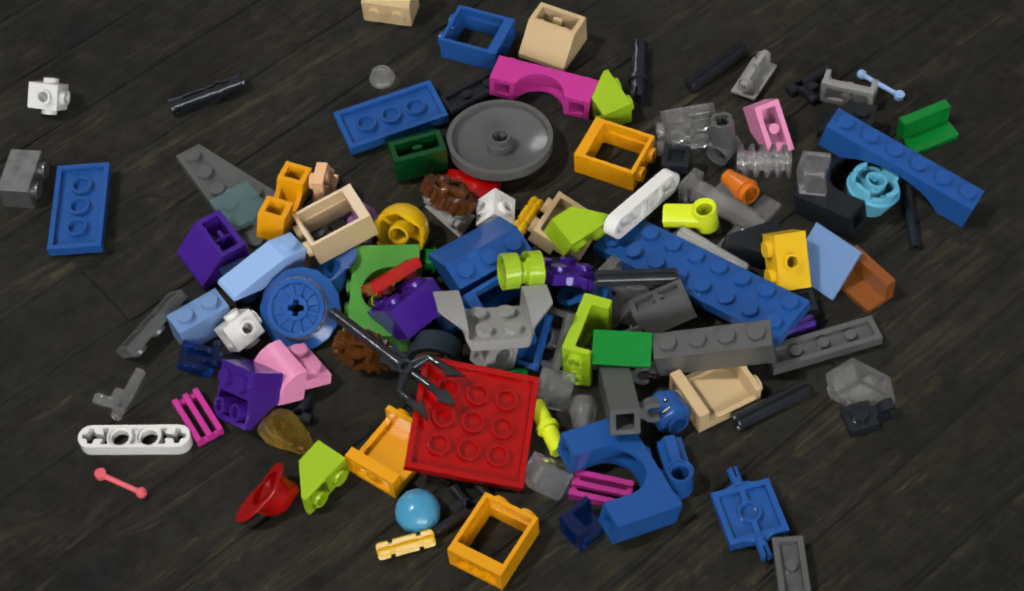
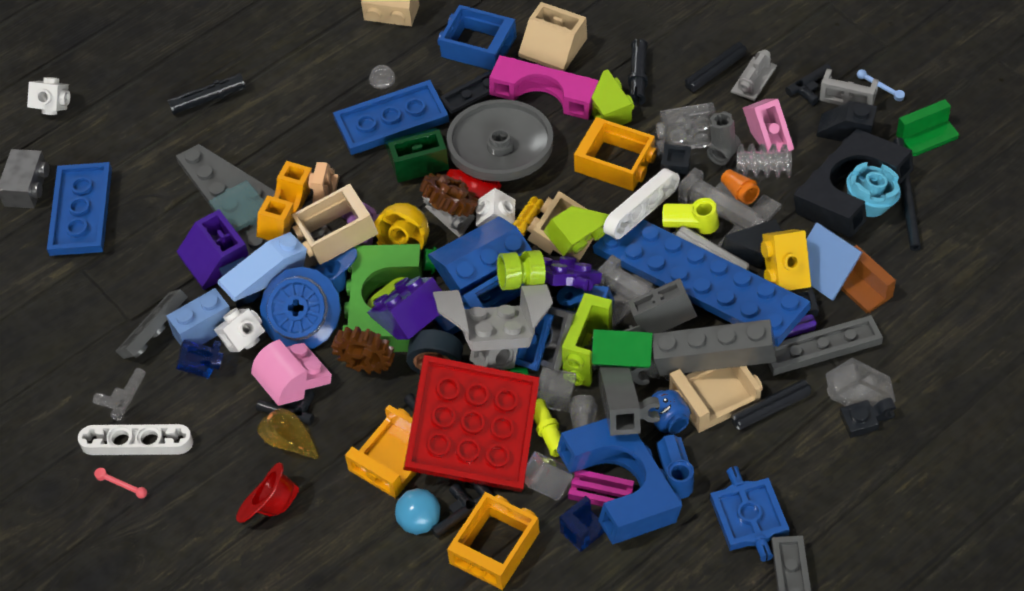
(188, 401): dark pink tile -> none
(246, 392): dark purple slope -> none
(320, 473): lime slope -> none
(383, 284): red plate -> none
(400, 363): black piece -> none
(405, 544): yellow axle -> none
(634, 277): black axle -> none
(812, 173): clear panel -> none
(945, 191): blue arch -> none

